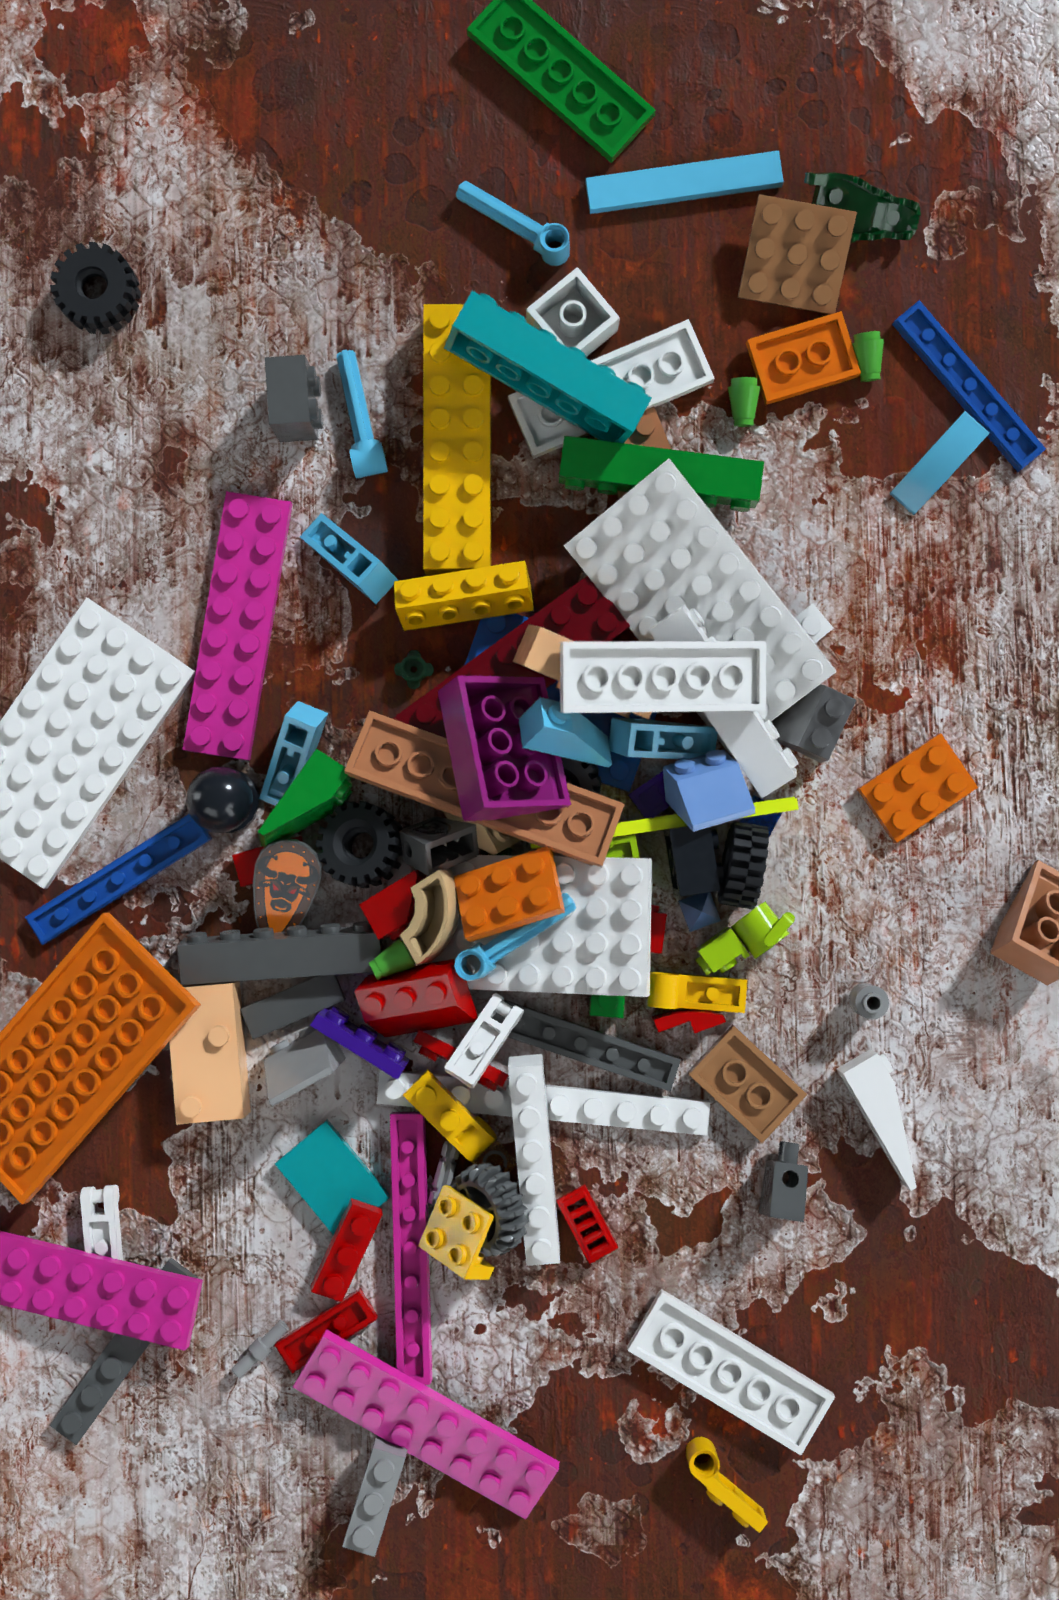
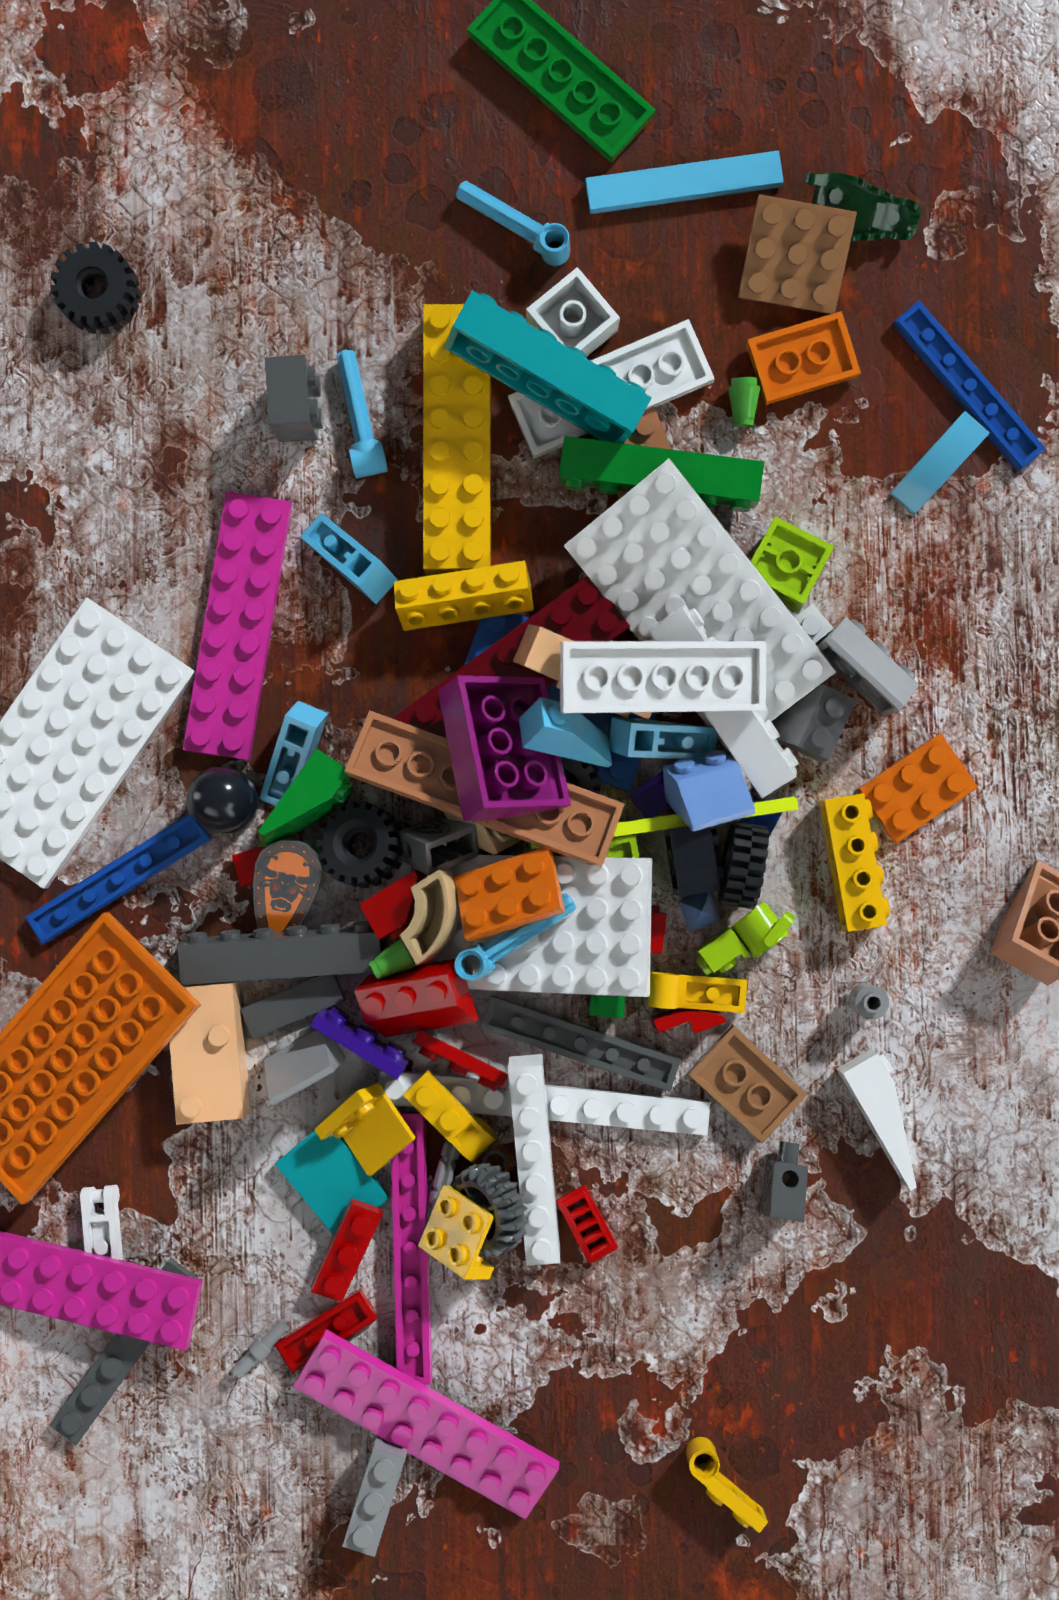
(369, 1128): none -> yellow bracket
(413, 660): clear green plate -> none
(483, 1041): white plate -> none
(730, 1372): white plate -> none
(791, 562): none -> lime piece
(853, 862): none -> yellow brick
(868, 667): none -> light grey slope
(869, 352): bright green cone -> none

